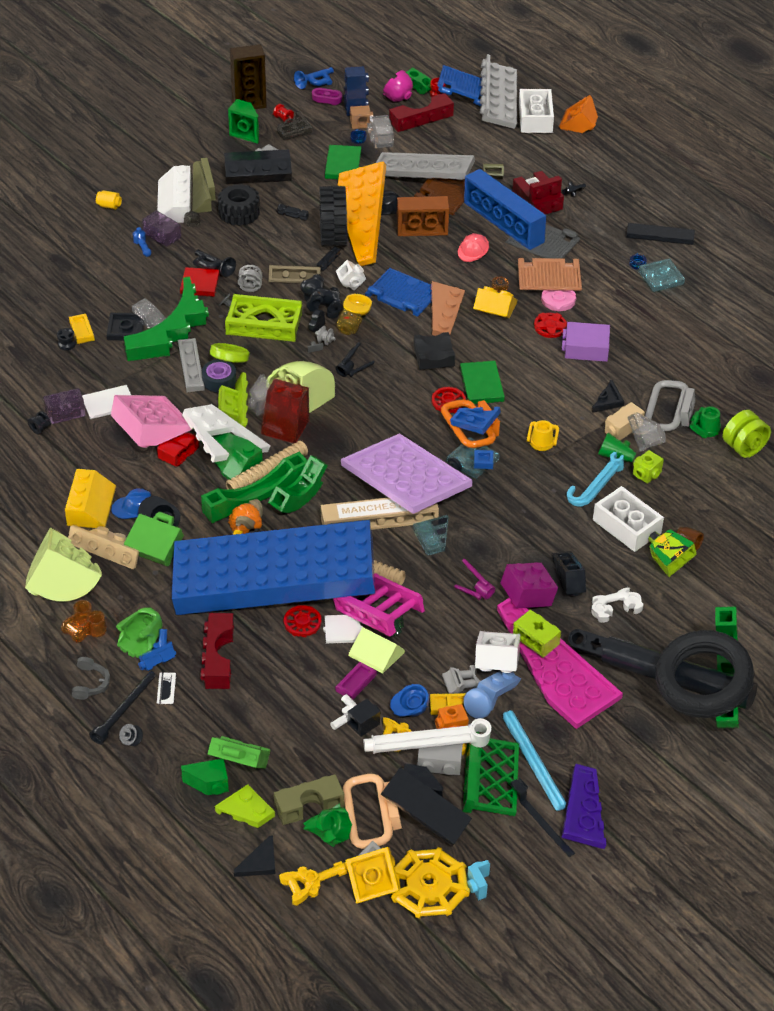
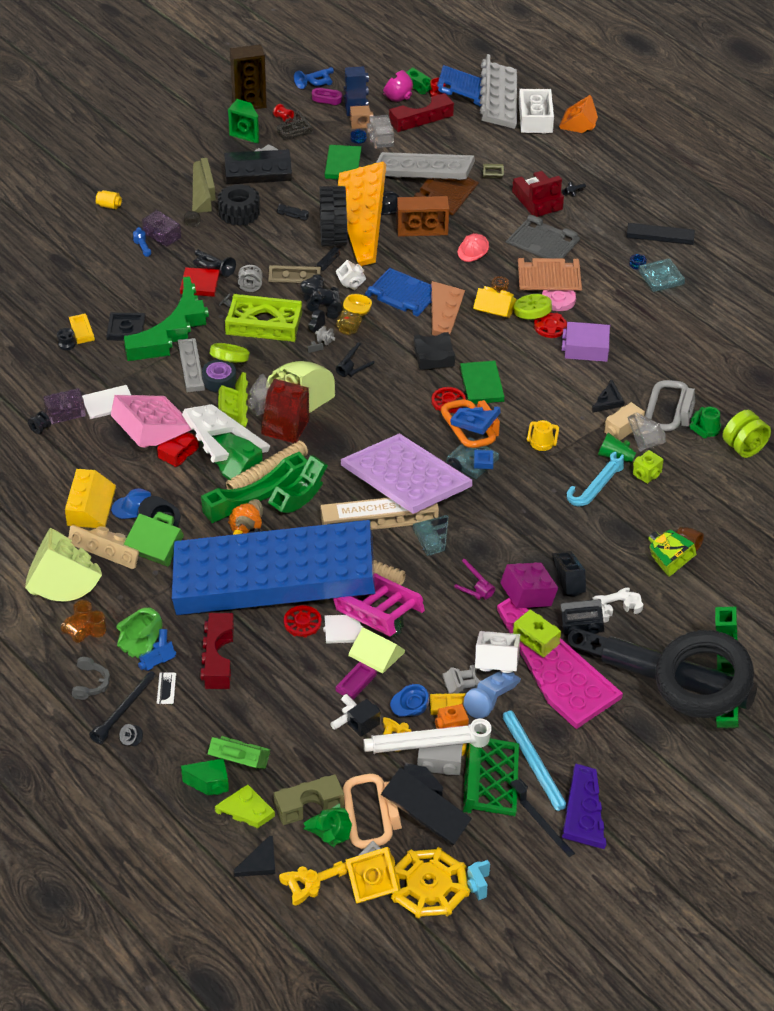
(148, 312): clear slope -> none
(175, 193): white slope -> none
(505, 209): blue brick -> none
(532, 306): none -> lime wheel
(583, 615): none -> black window
(627, 518): white brick -> none

